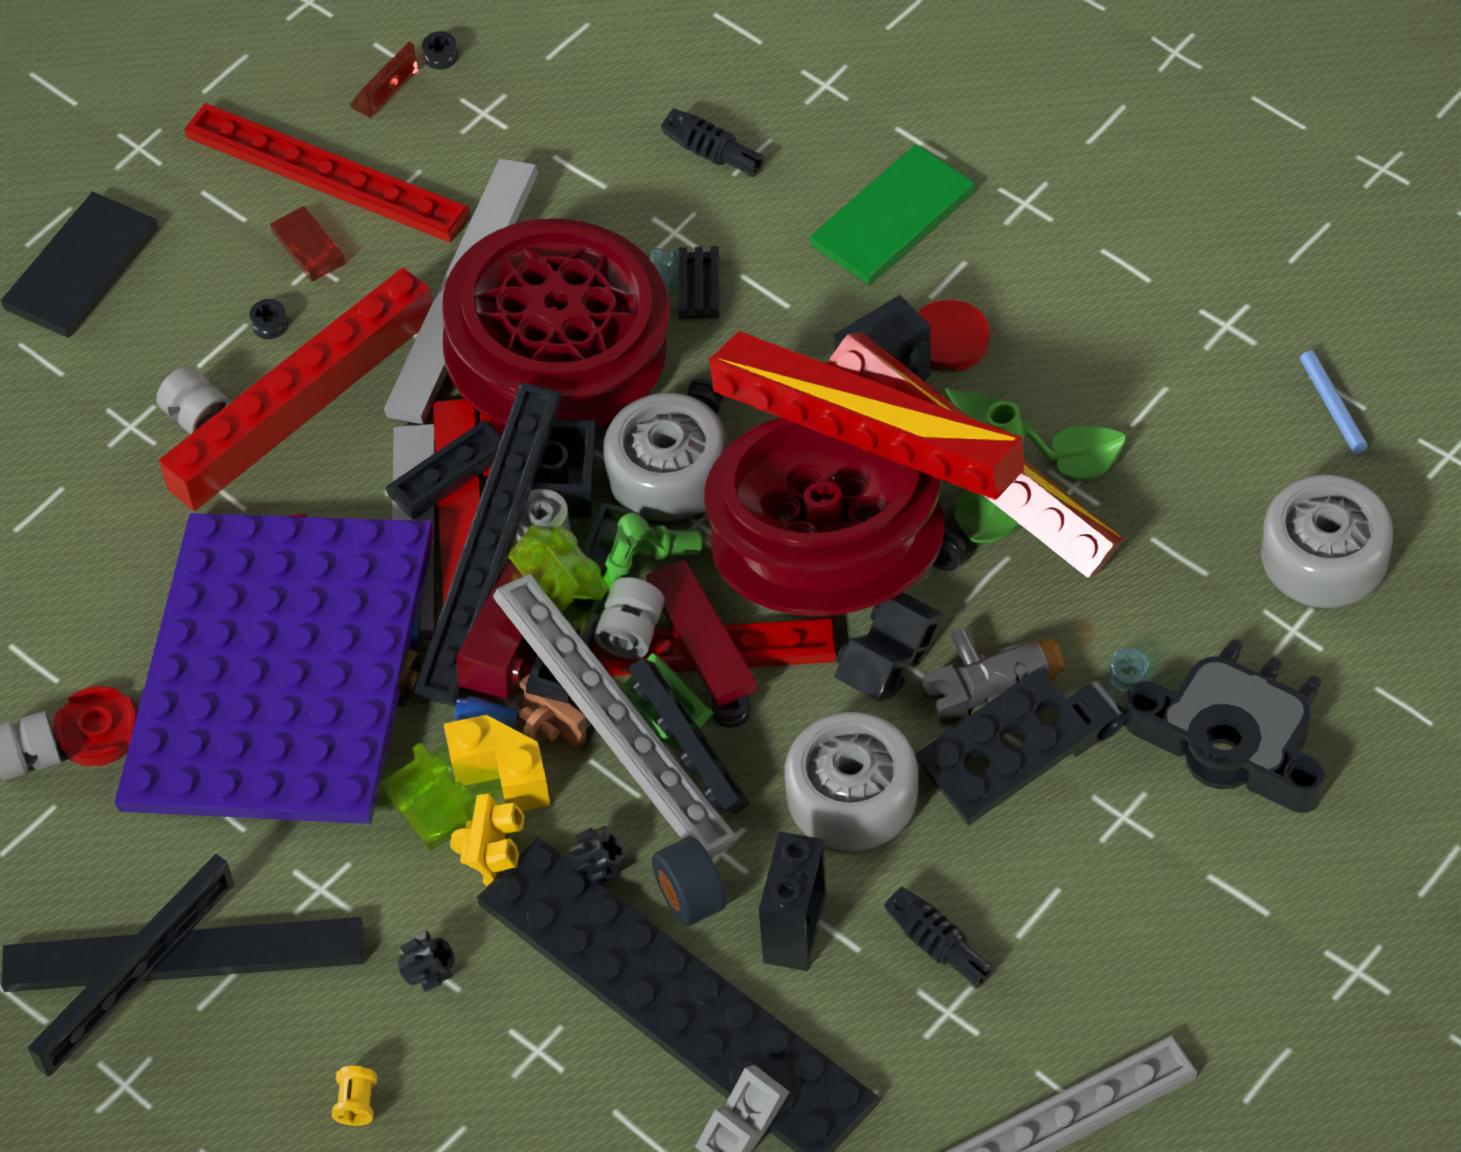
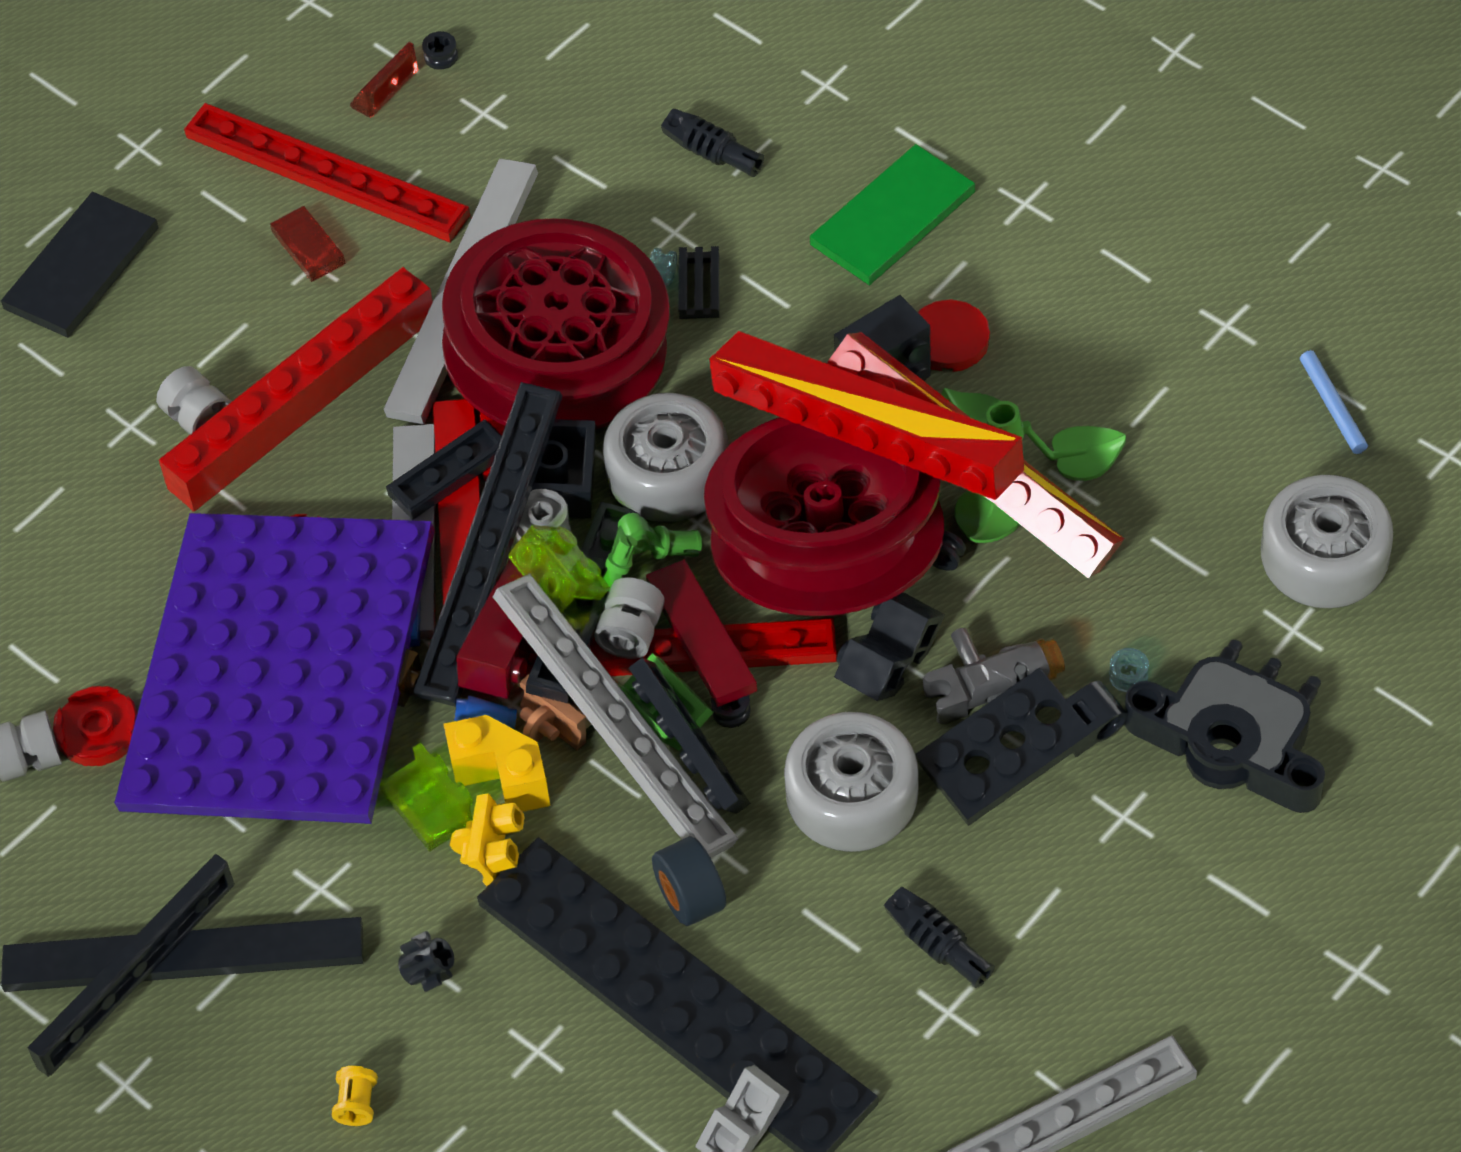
(267, 308): black bush -> none
(597, 854): black gear -> none
(703, 390): black bush -> none
(792, 896): black window -> none

